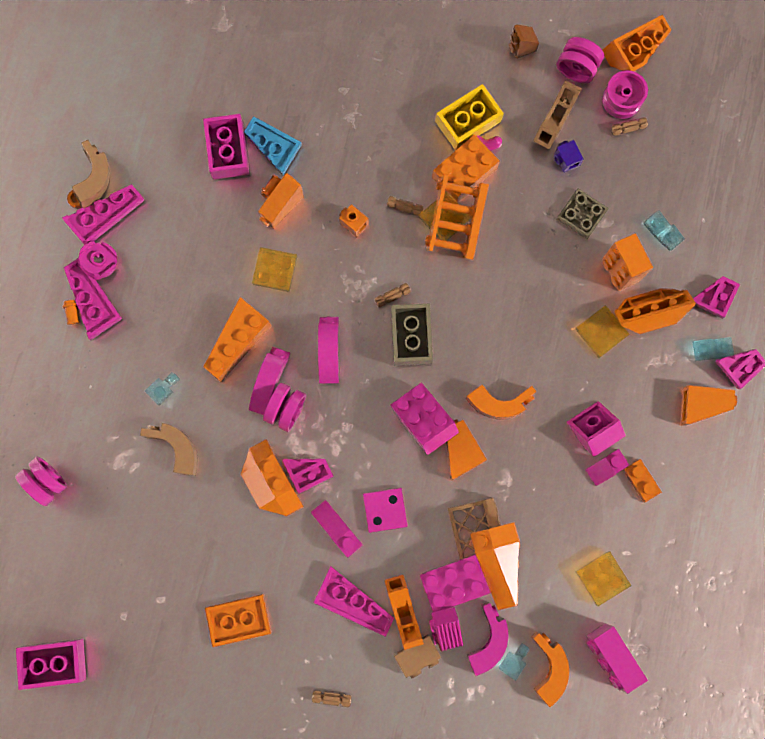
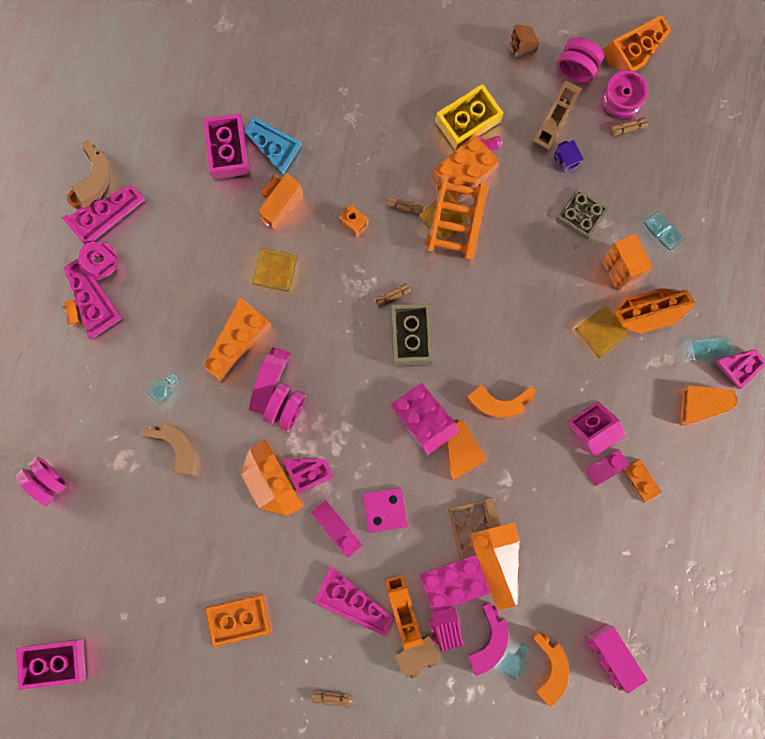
(328, 349): dark pink arch -> none
(603, 578): clear yellow plate -> none
(717, 297): dark pink wing -> none

